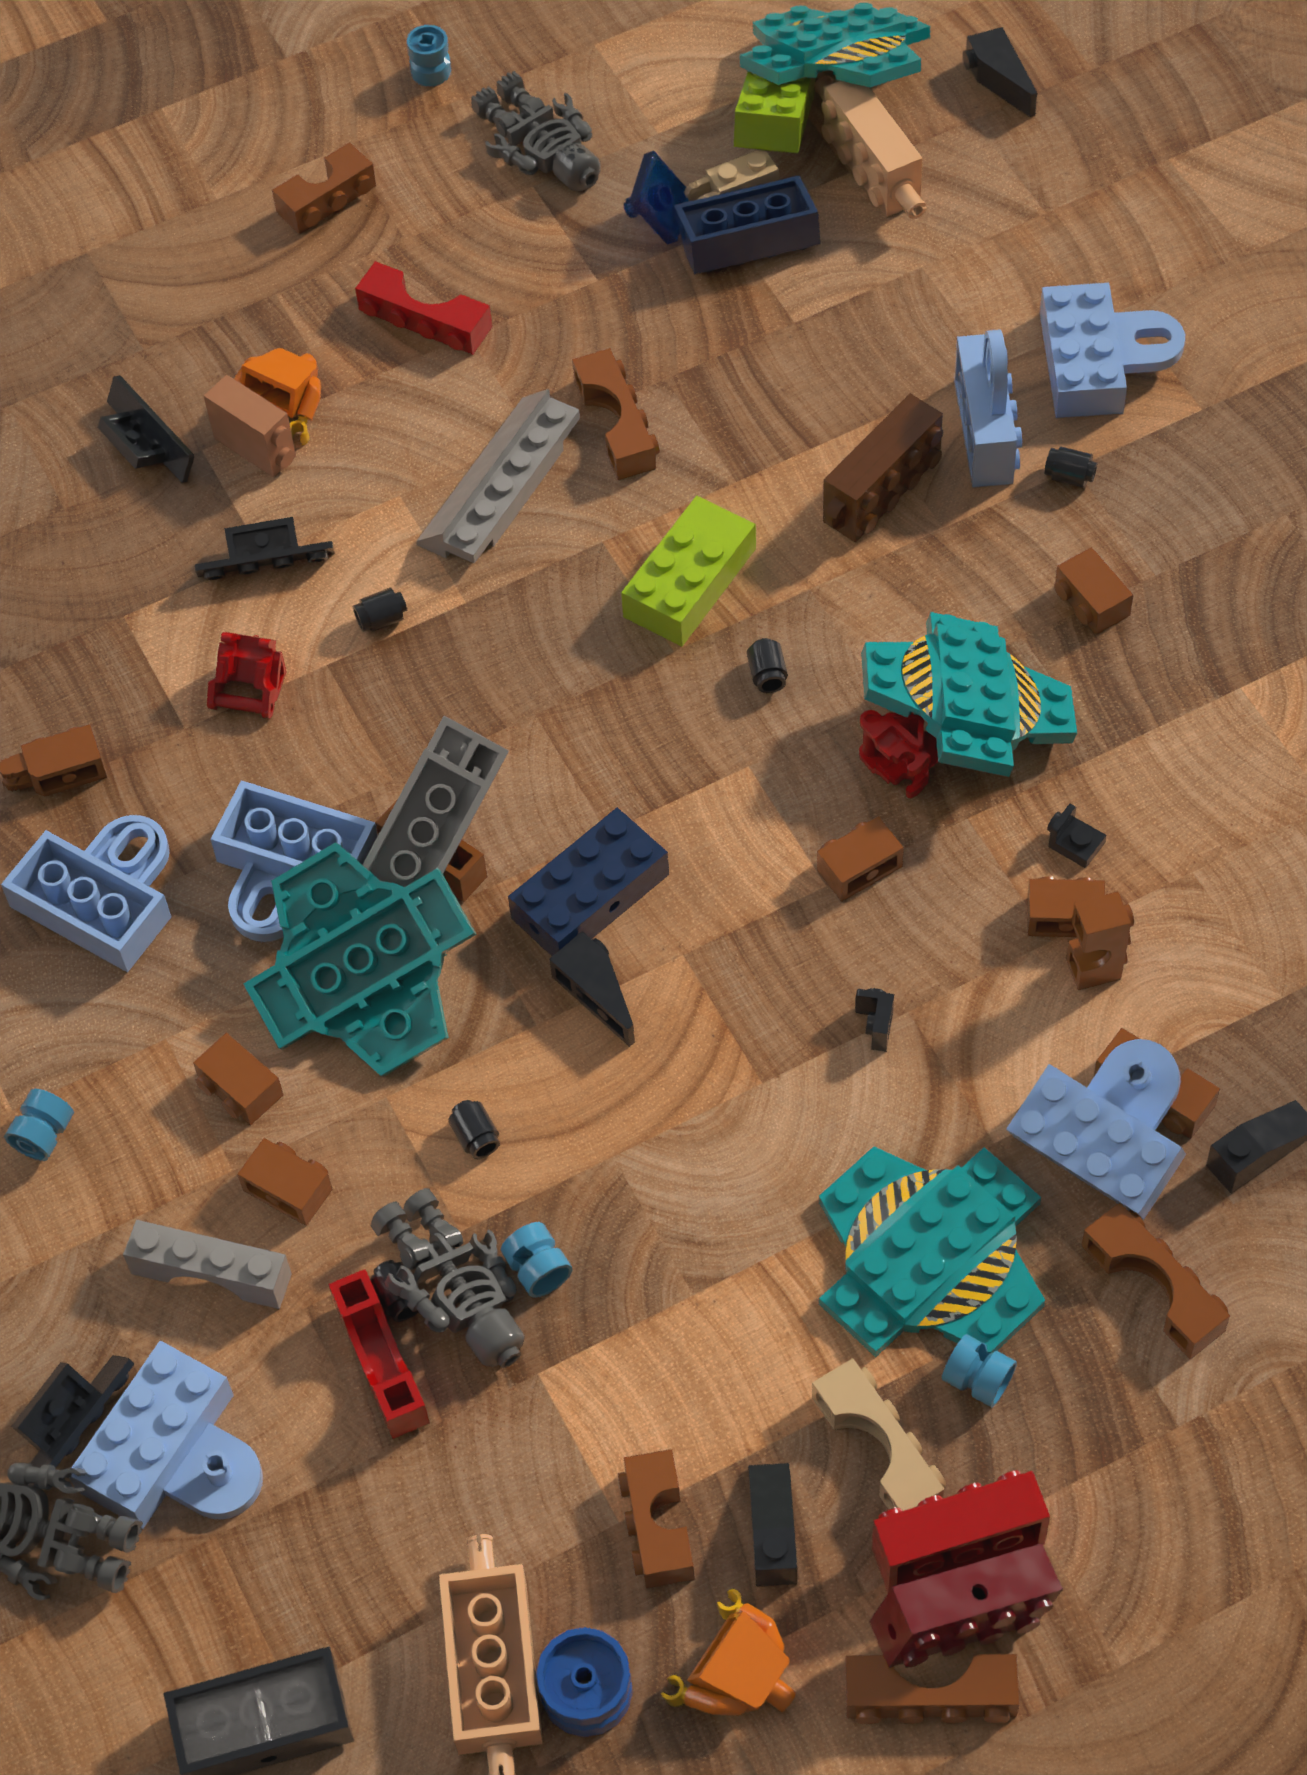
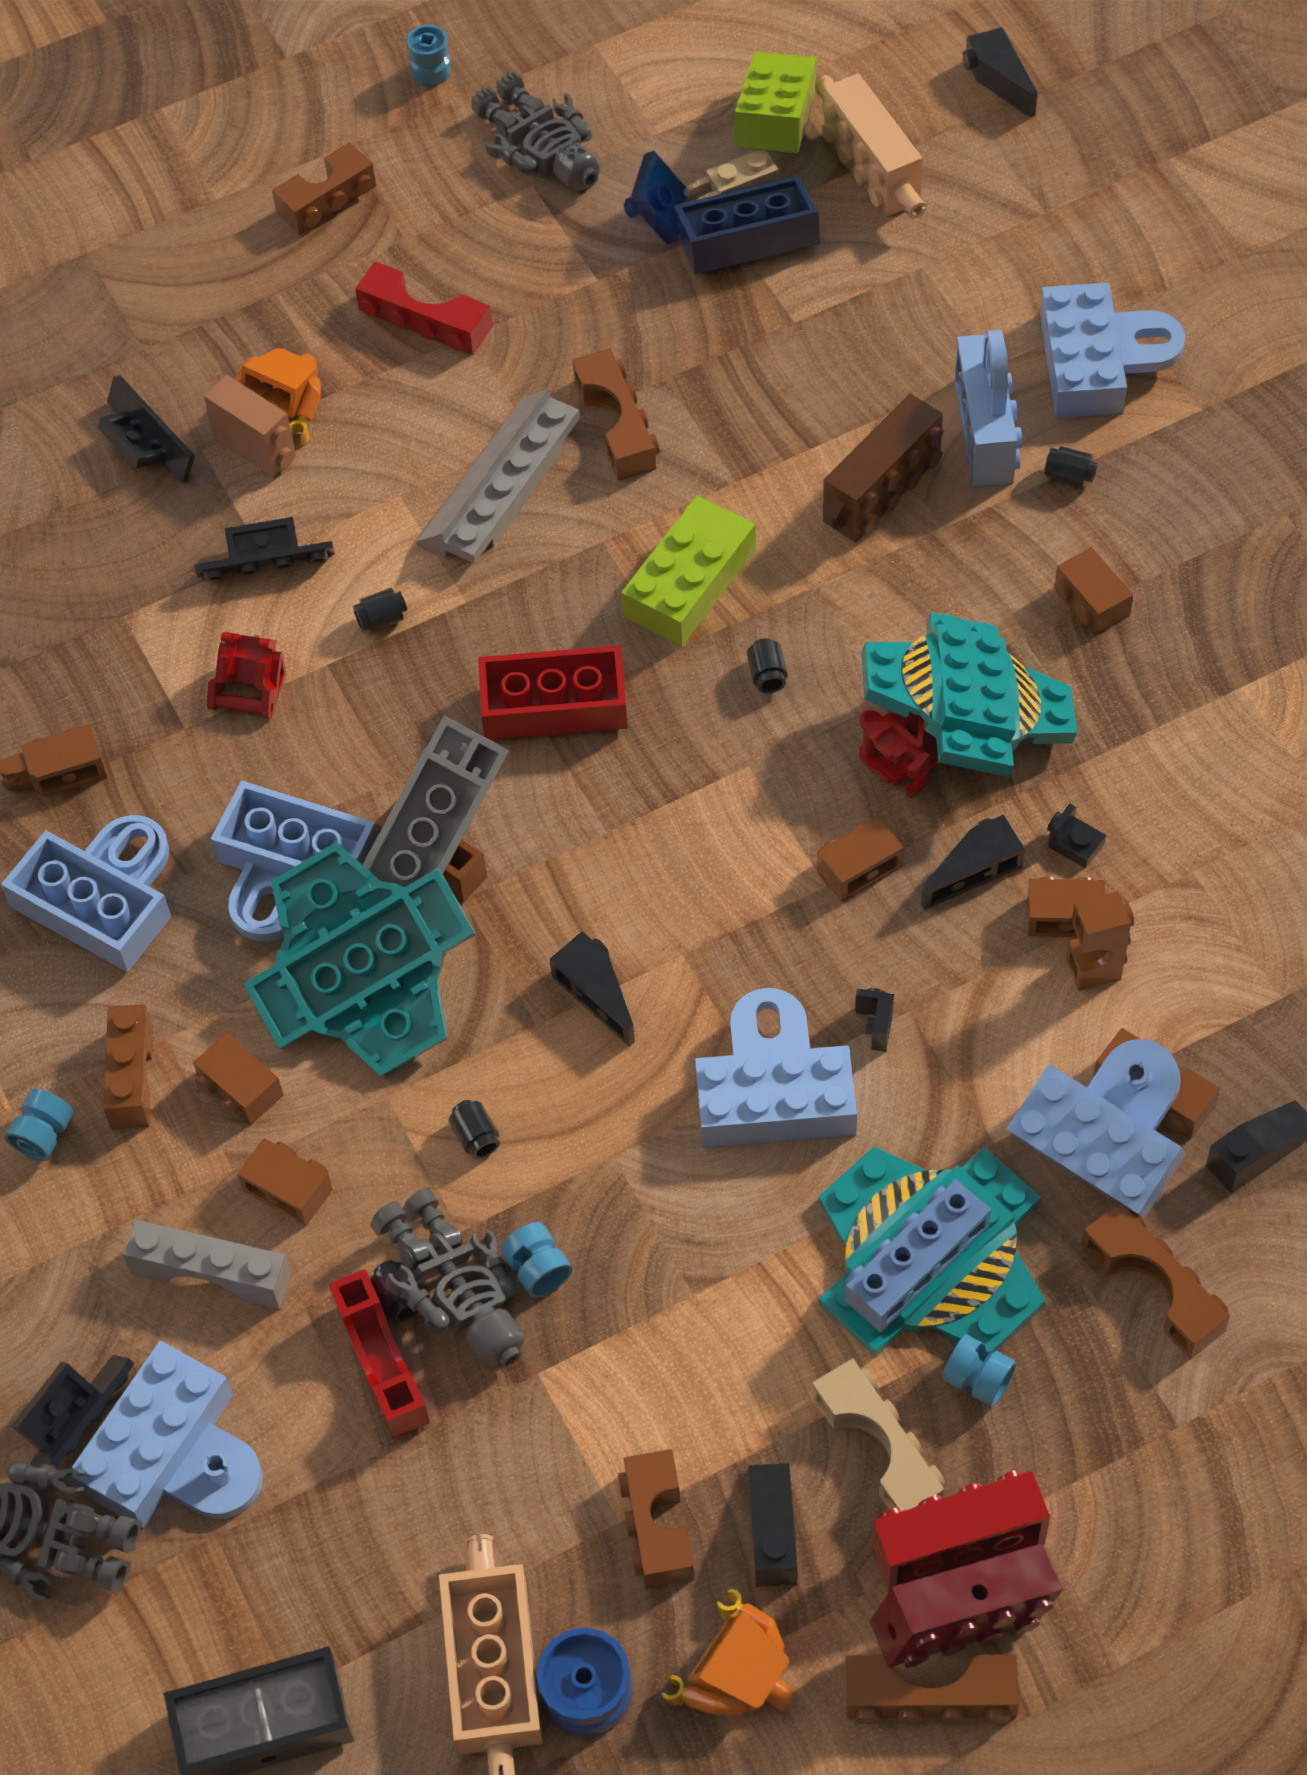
(125, 1078): none -> dark orange arch
(552, 692): none -> red brick
(589, 883): dark blue brick -> none
(775, 1084): none -> light blue brick
(856, 44): teal plate -> none
(917, 1254): none -> medium blue brick
(980, 857): none -> black slope

